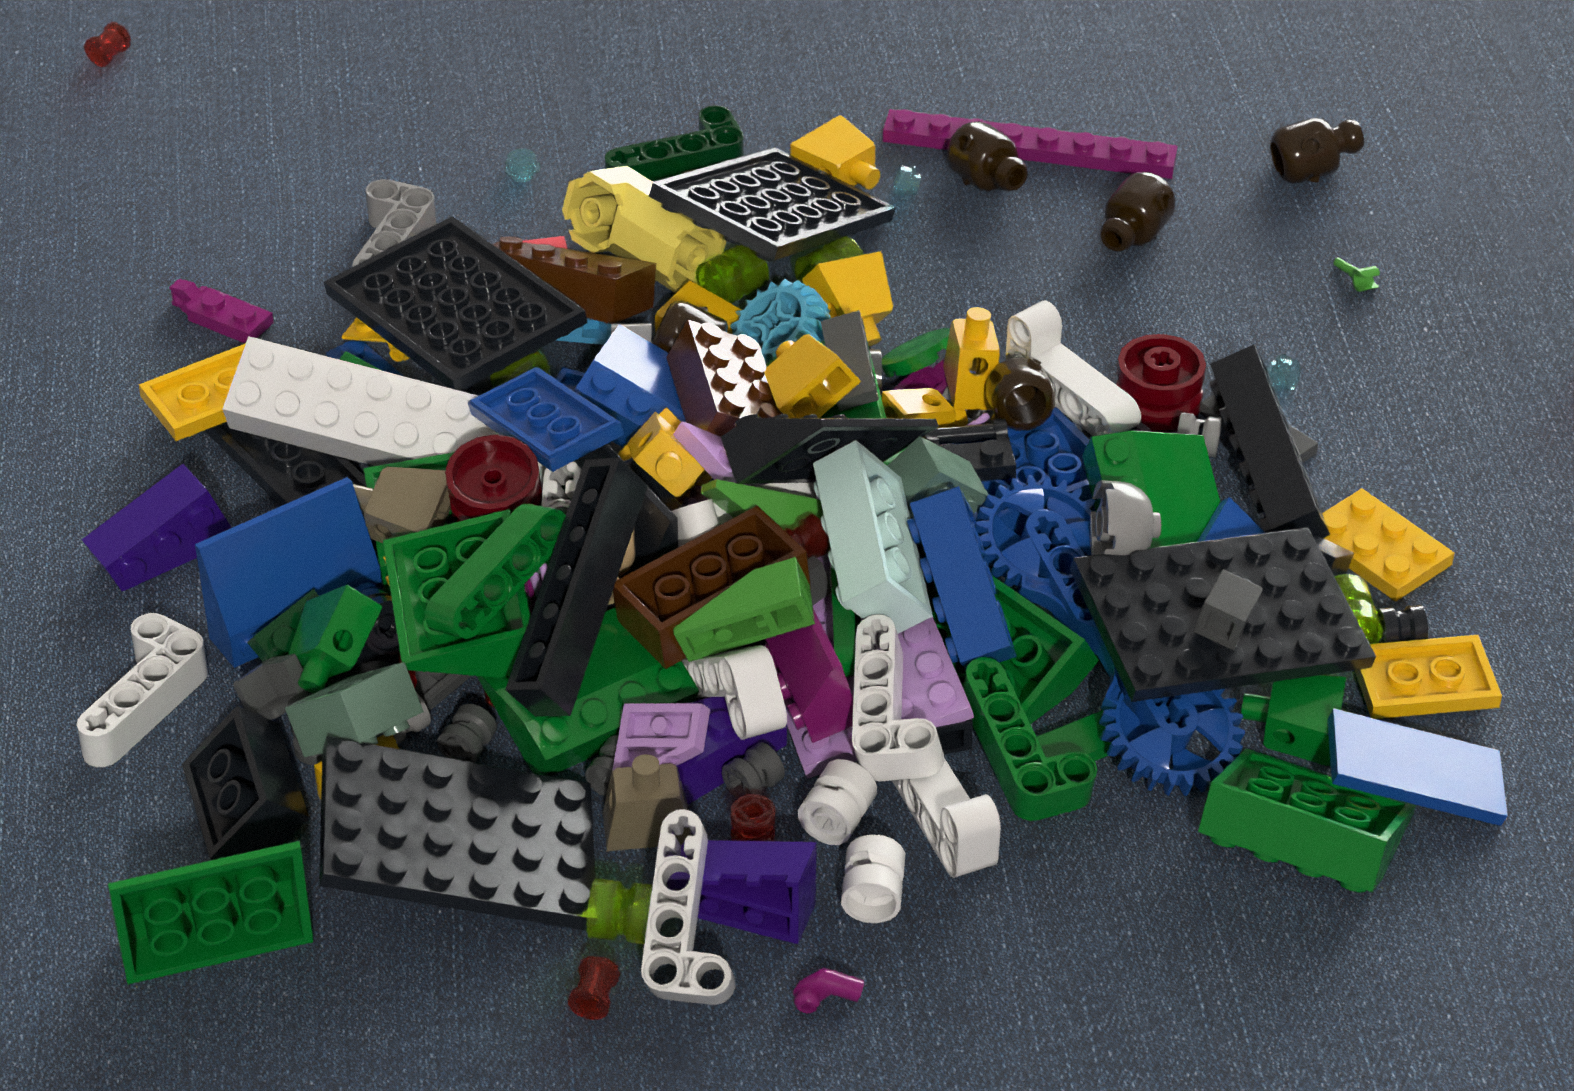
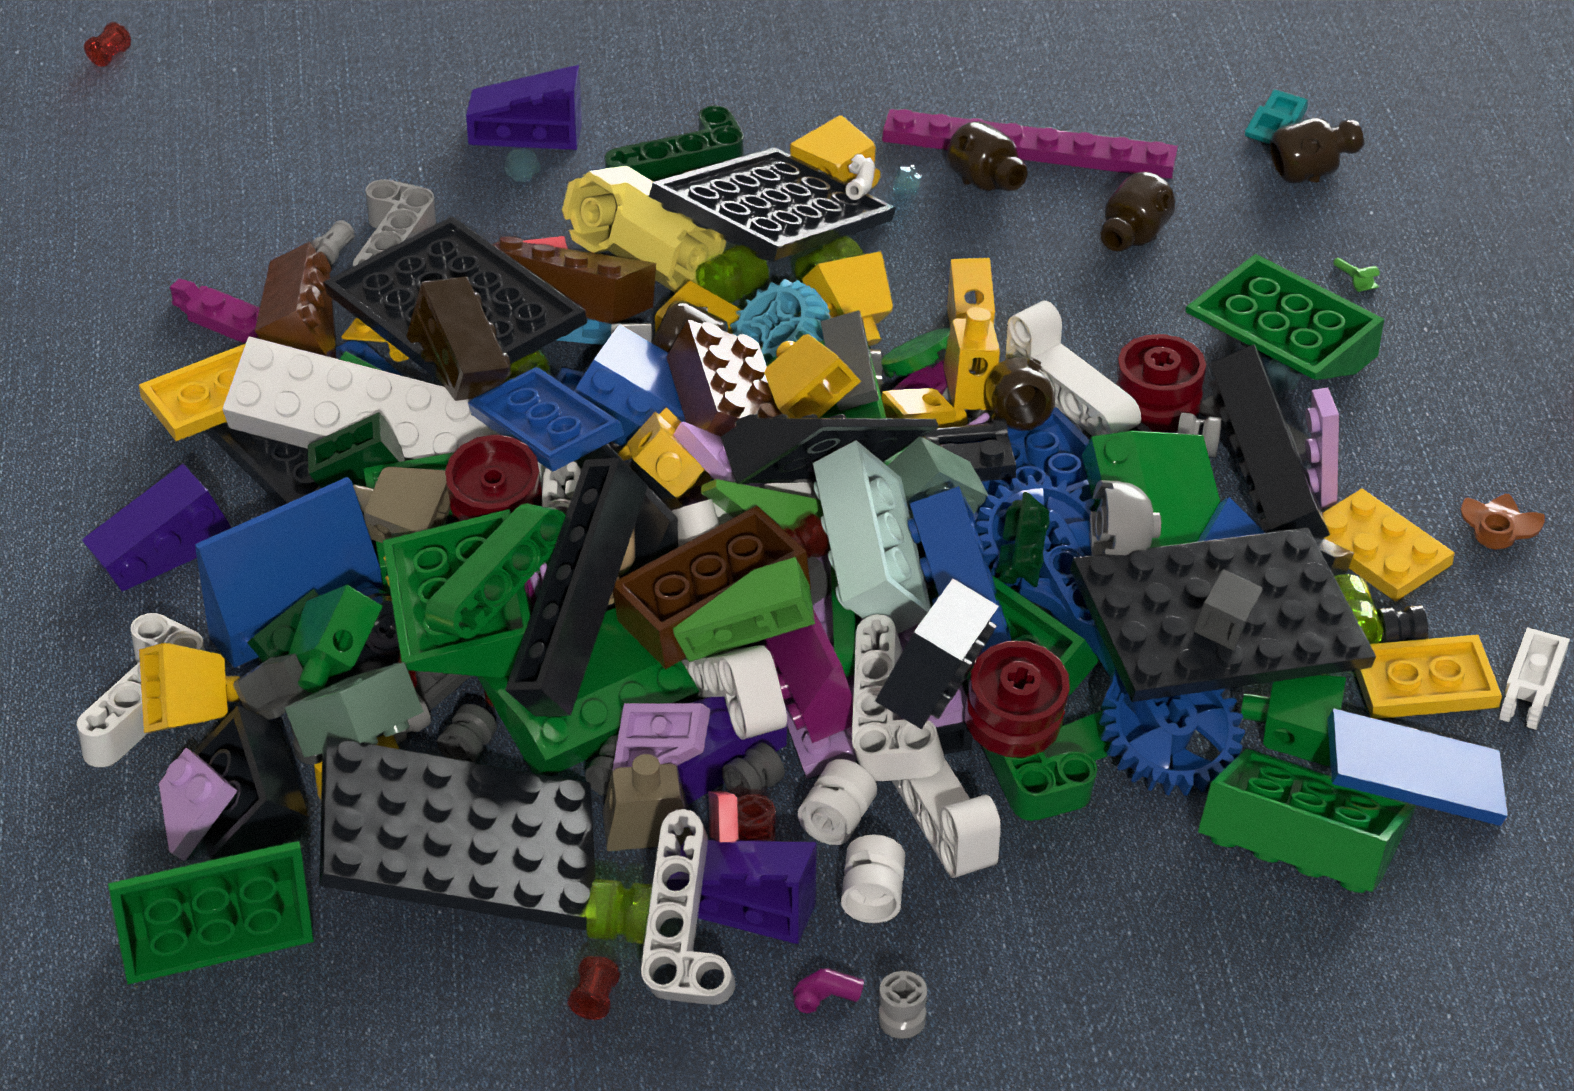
(183, 686): none -> yellow torso
(191, 801): none -> lavender wing
(296, 304): none -> reddish brown wedge
(334, 240): none -> light grey pin
(352, 449): none -> dark green brick
(458, 338): none -> dark brown wedge
(528, 112): none -> dark purple wedge
(723, 816): none -> coral tile
(864, 170): none -> white arm
(902, 1004): none -> light grey wheel
(939, 655): none -> black brick
(967, 276): none -> yellow torso
(1016, 698): none -> dark red wheel
(1027, 526): none -> dark green hinge
(1278, 111): none -> teal slope
(1291, 319): none -> green slope
(1323, 447): none -> lavender plate
(1500, 521): none -> dark orange plate
(1534, 674): none -> white hinge

